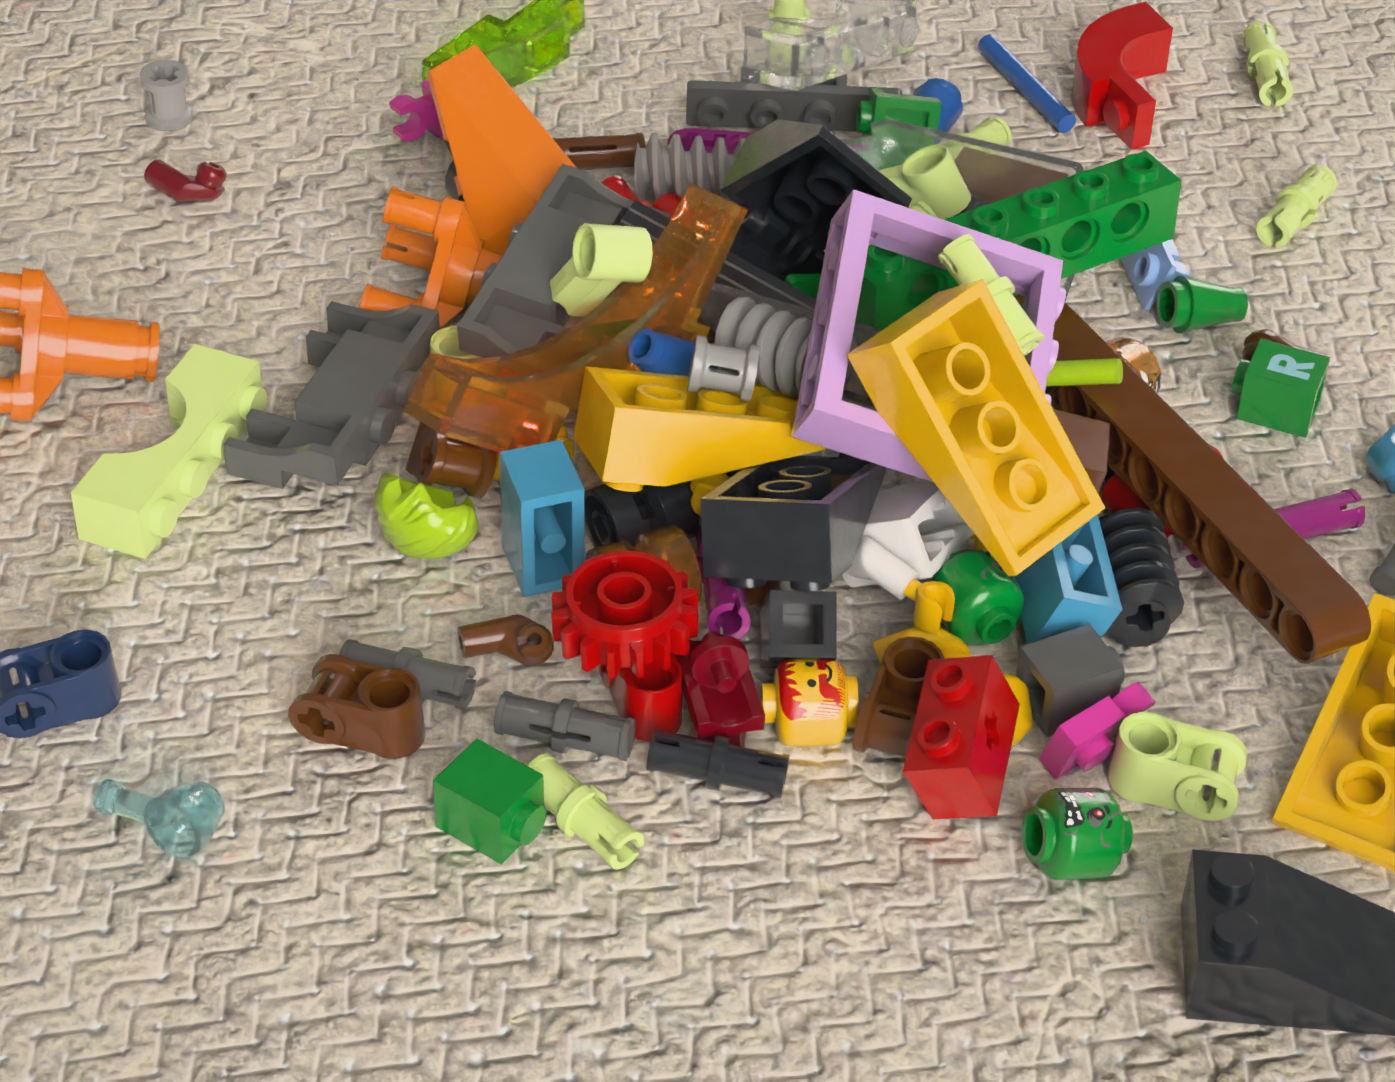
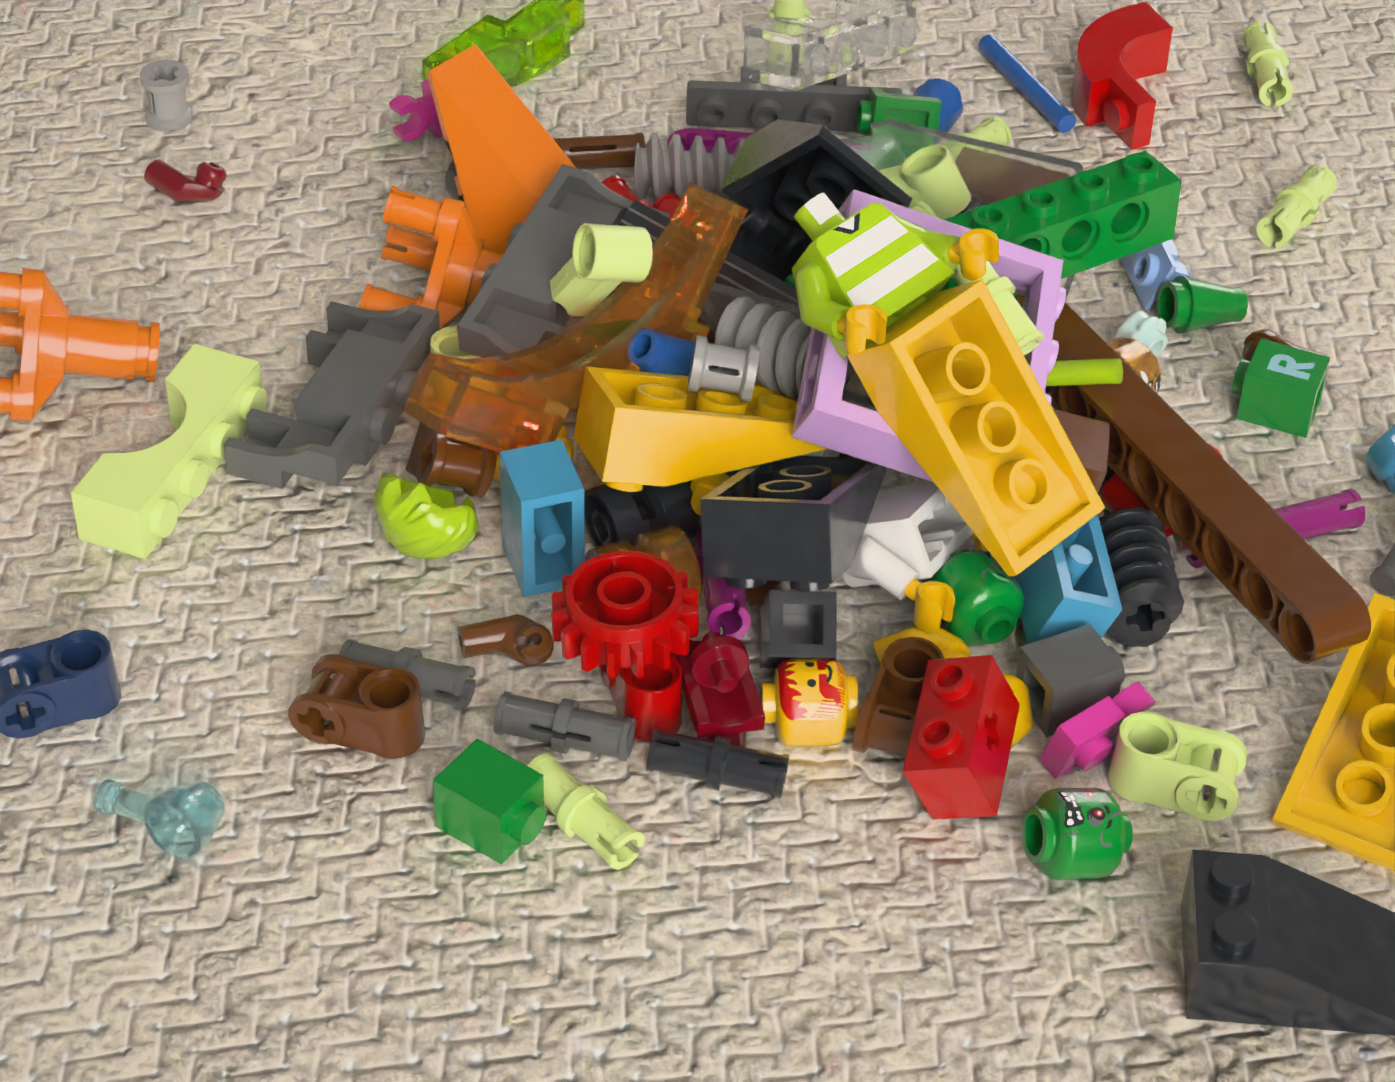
(875, 269): none -> torso
(1146, 330): none -> light aqua plate

